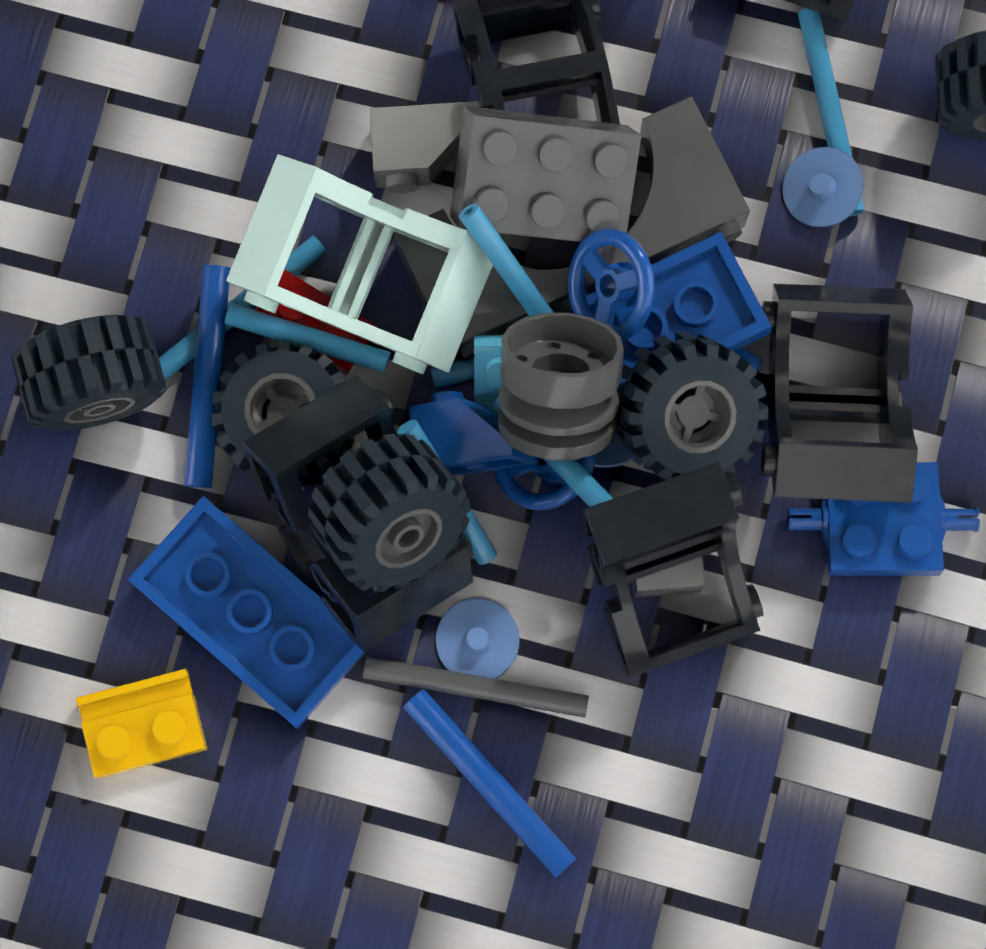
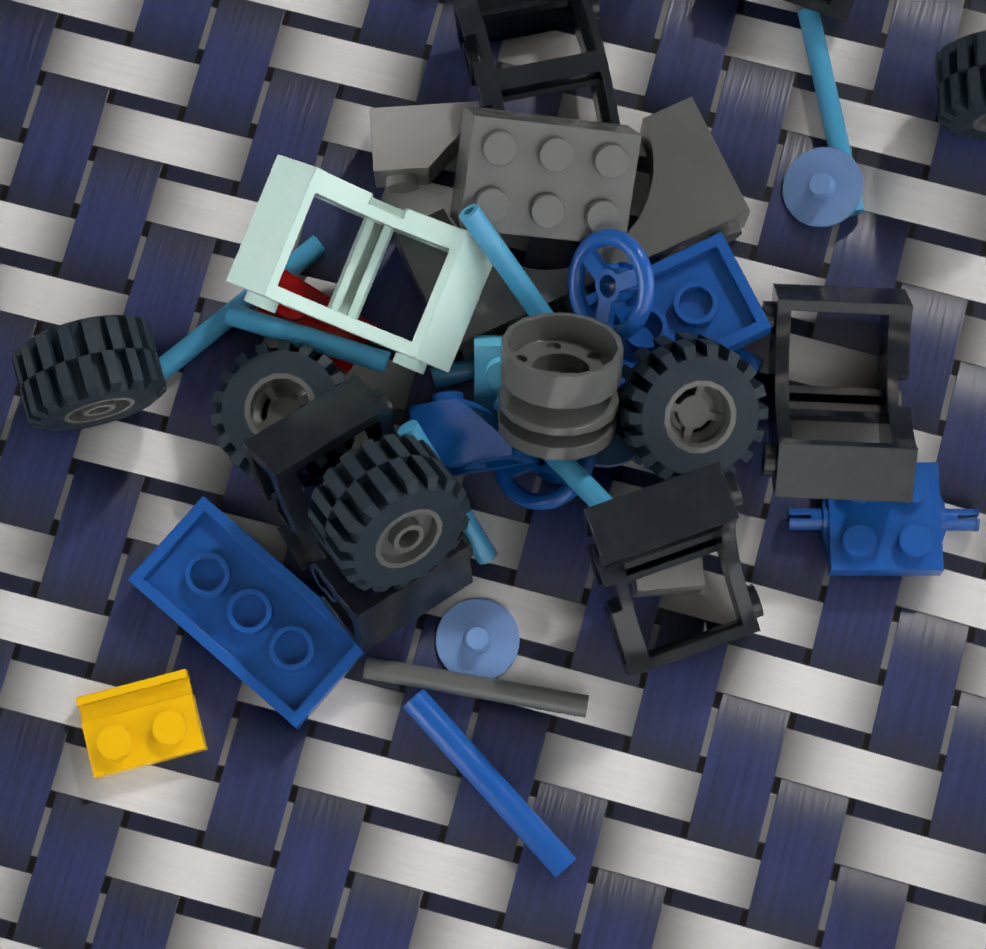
(206, 375): blue piece -> none

